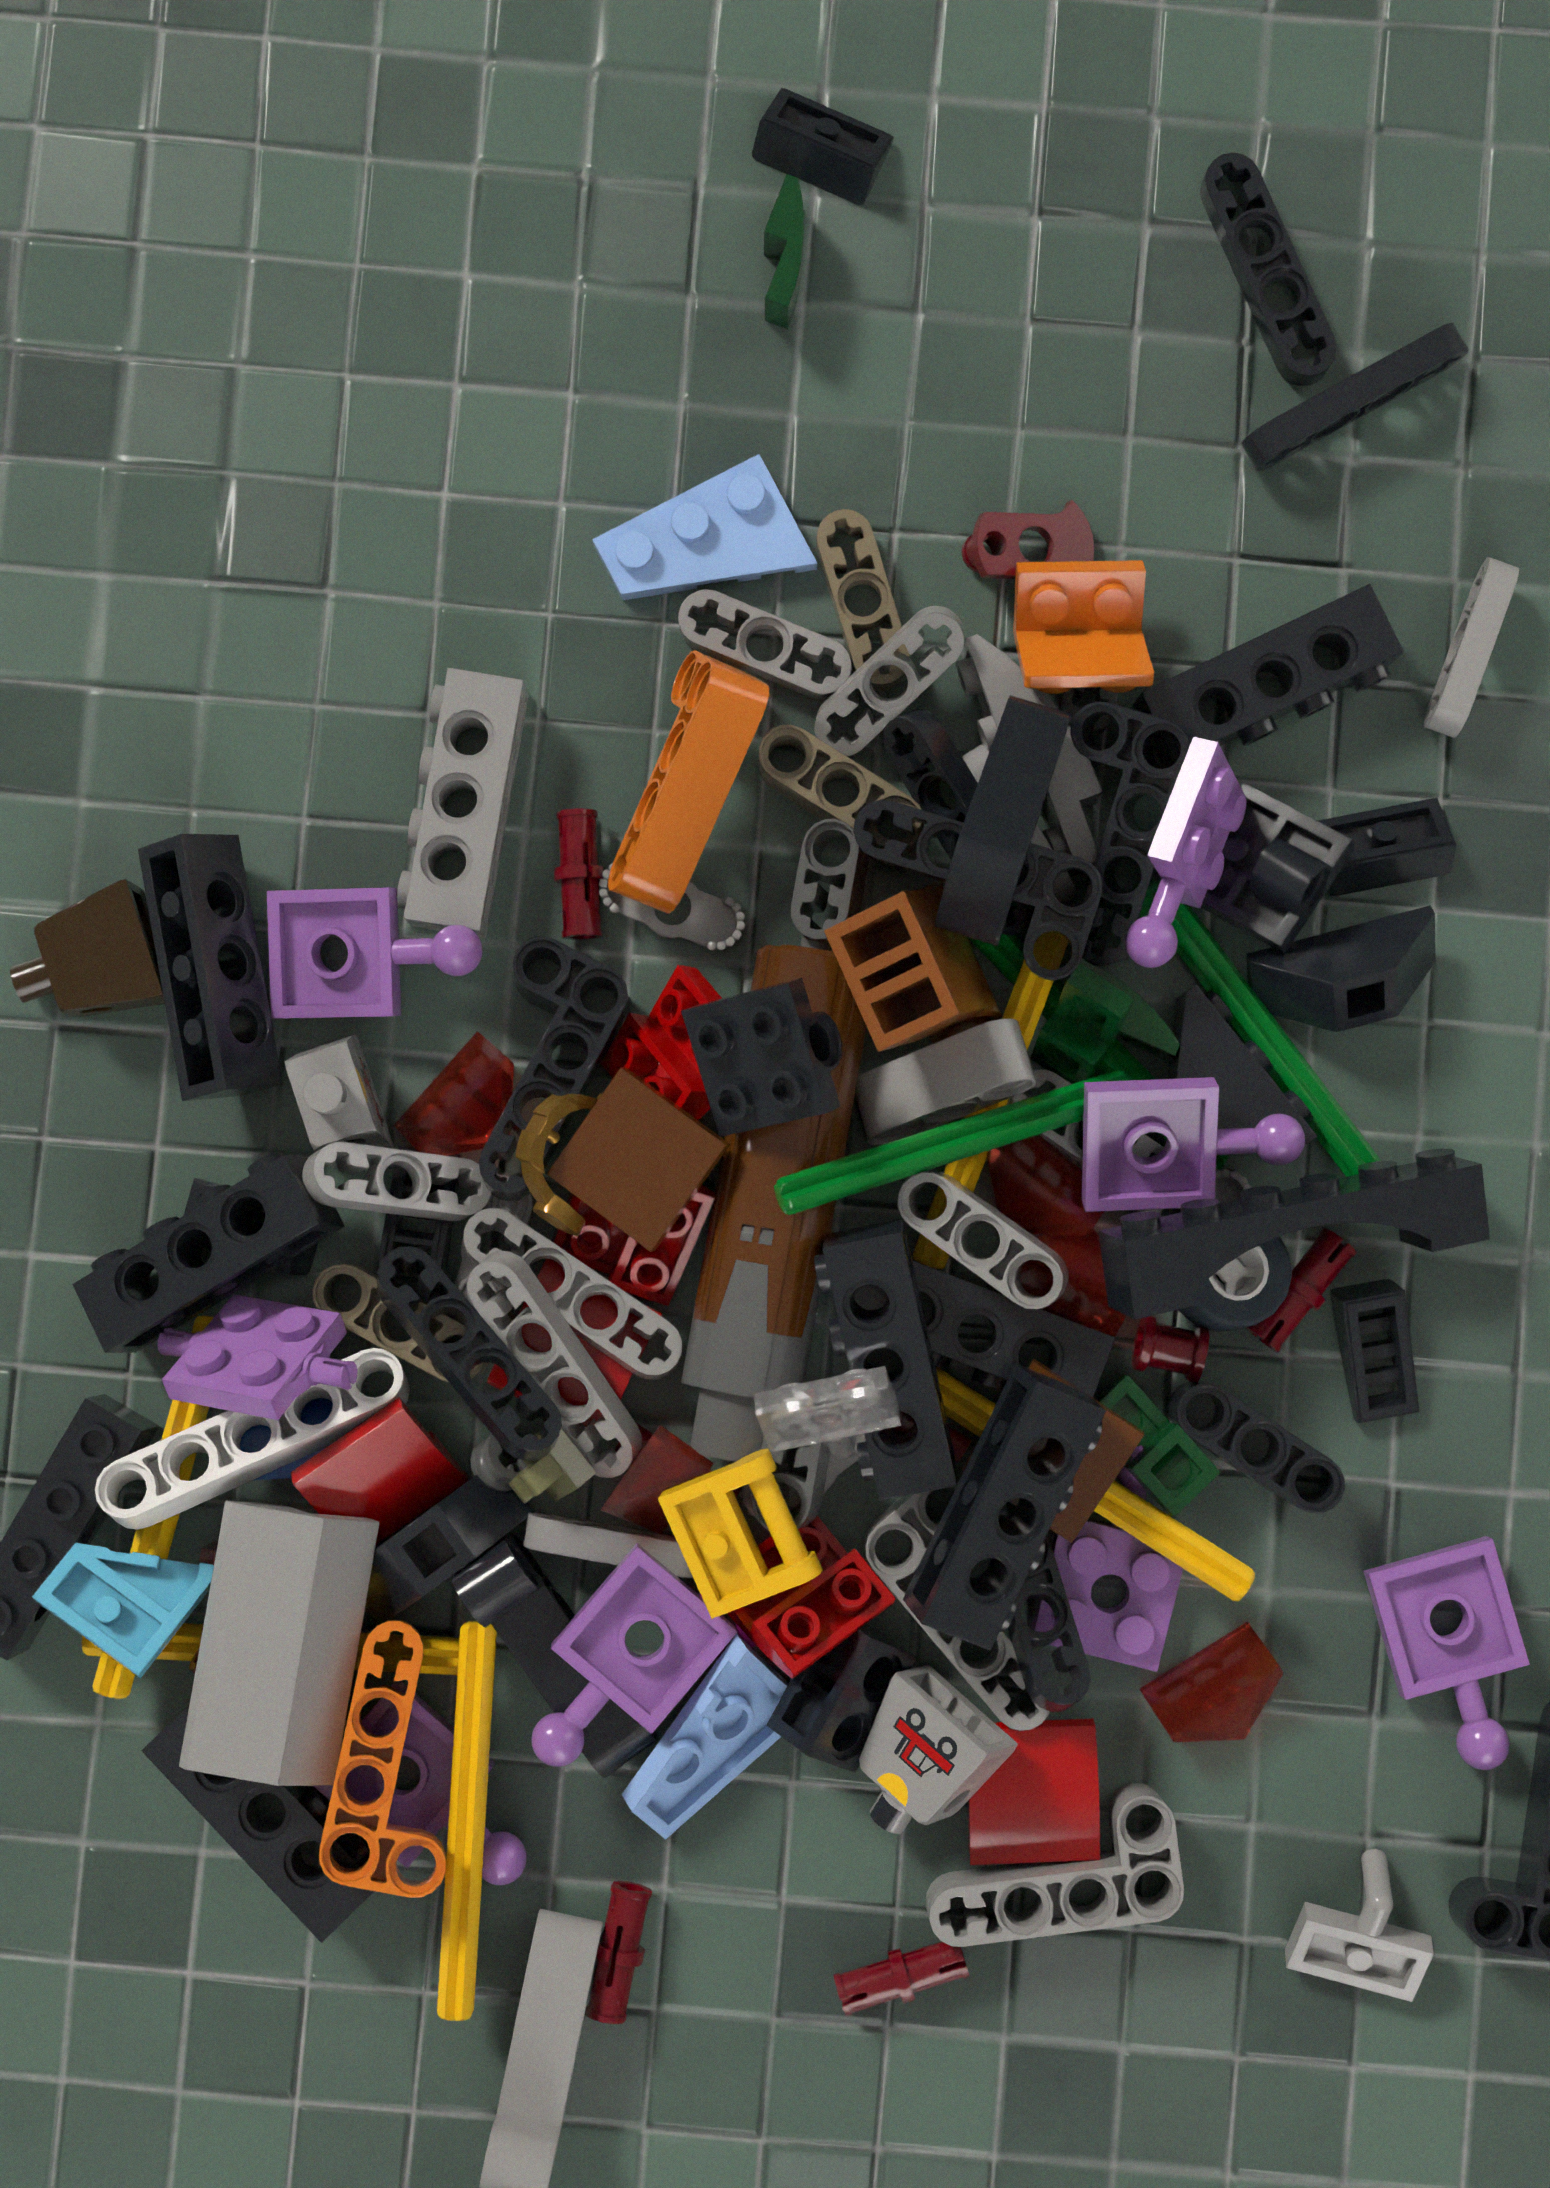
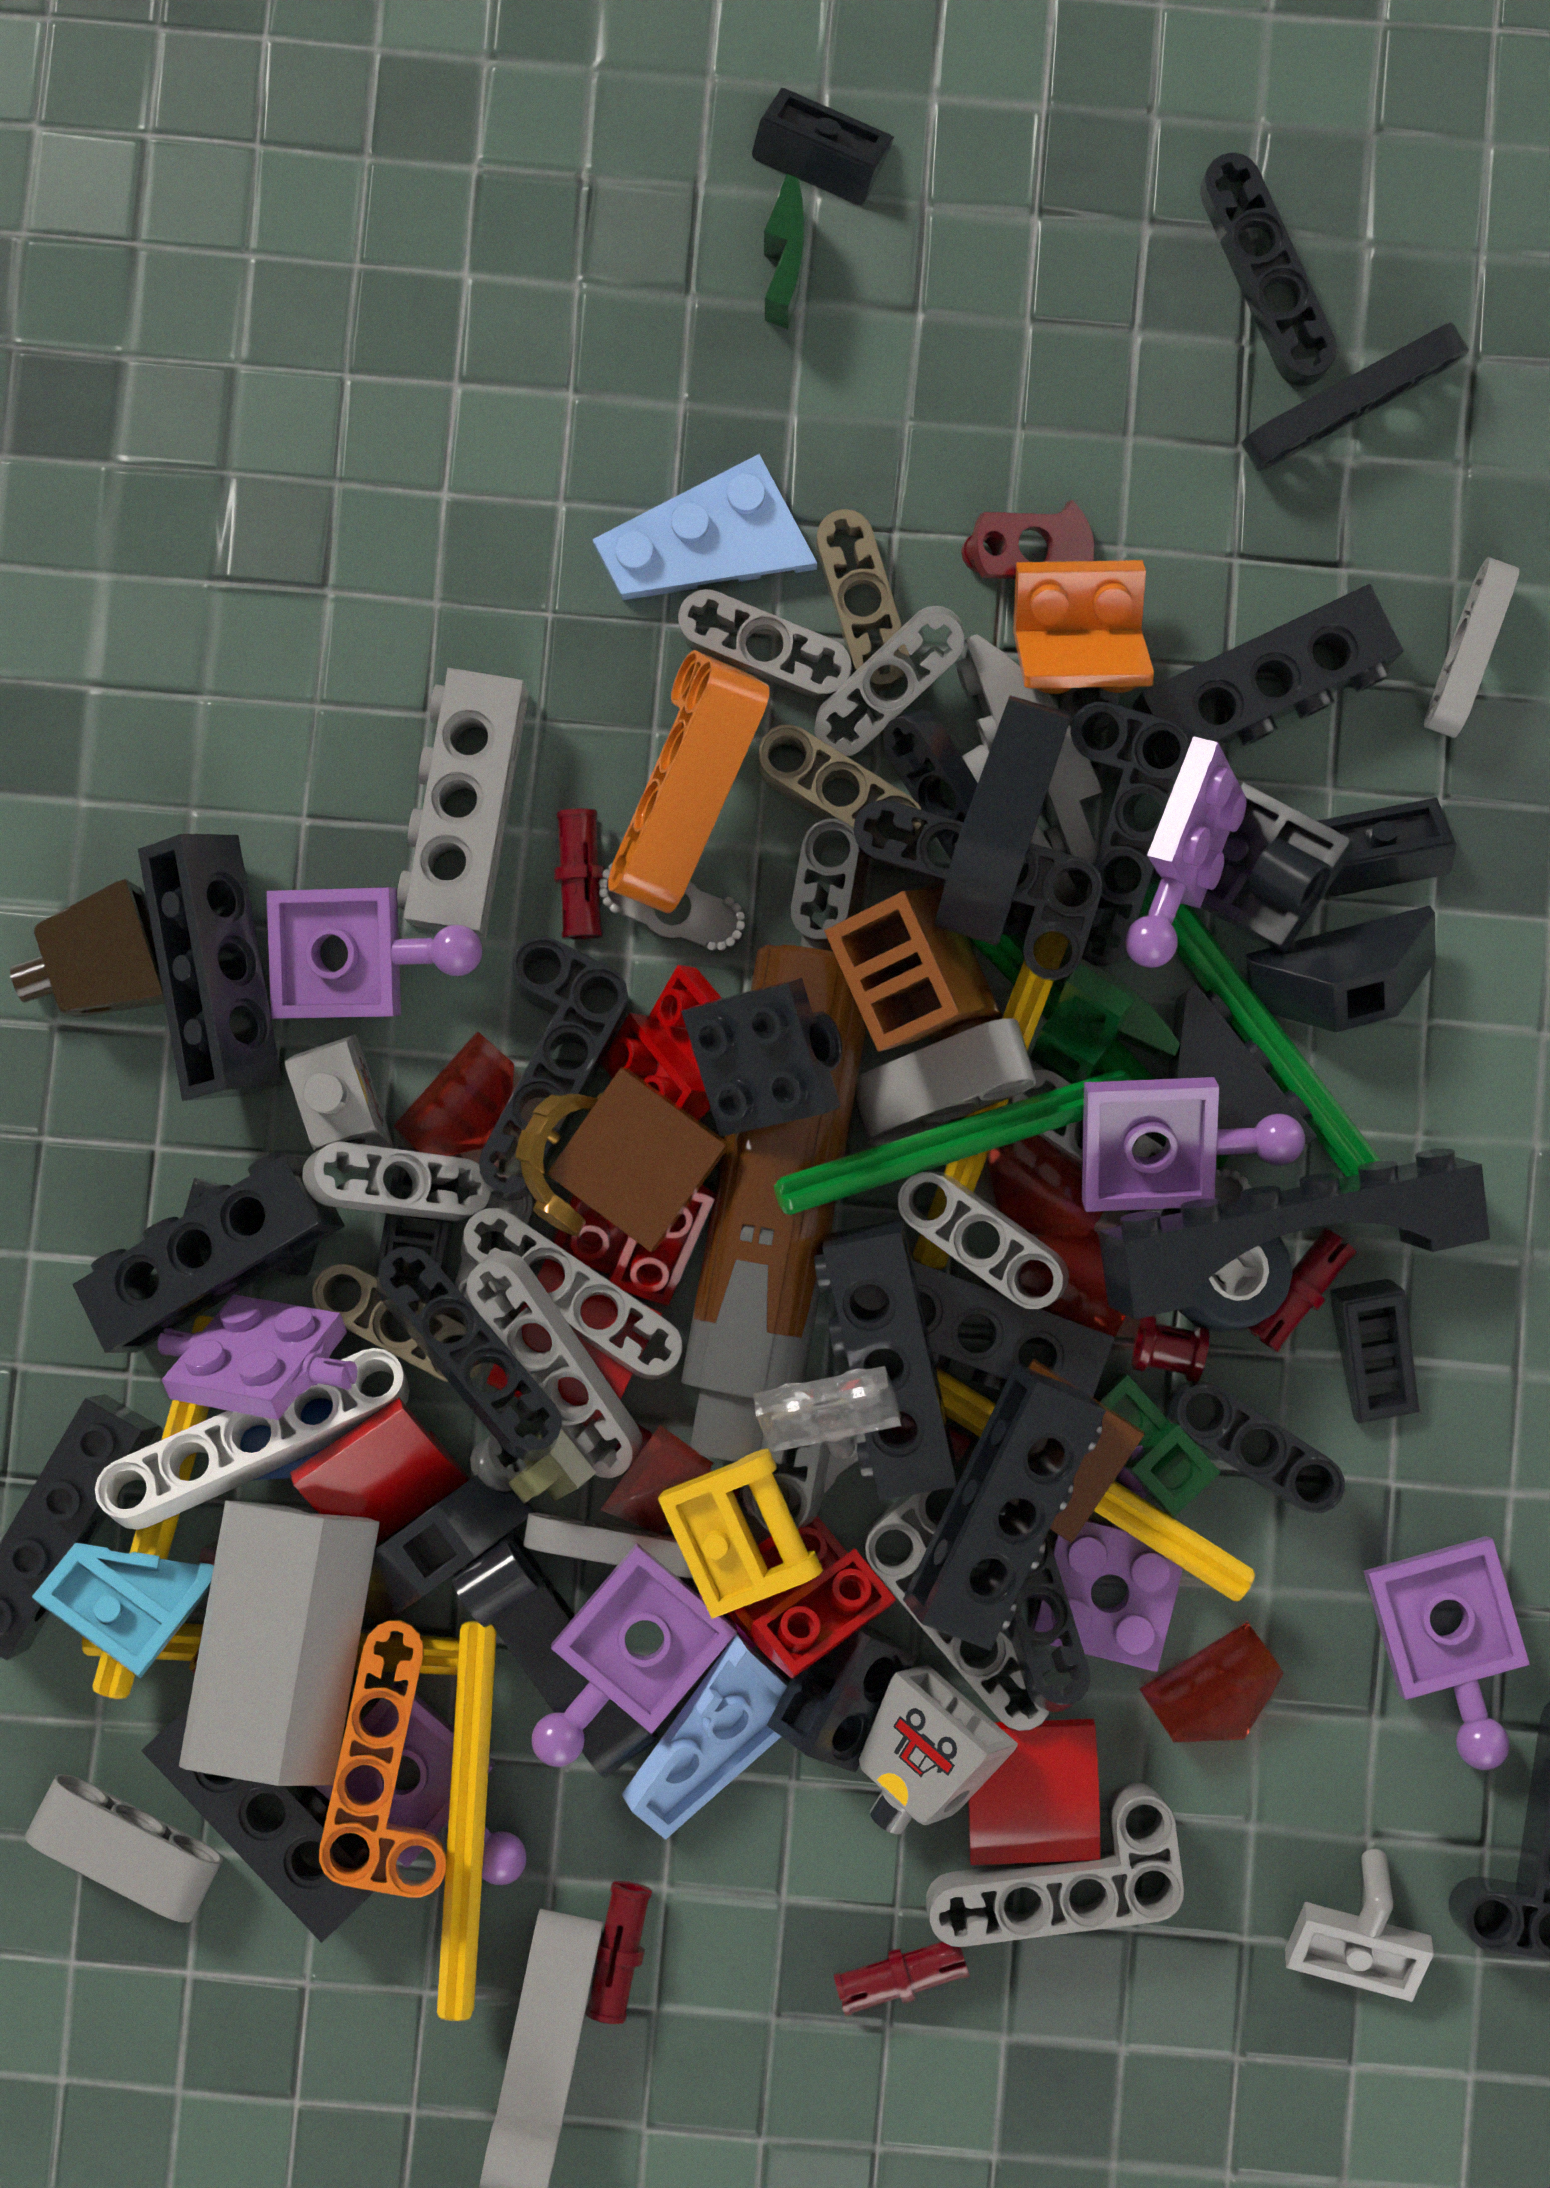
(123, 1848): none -> light grey beam

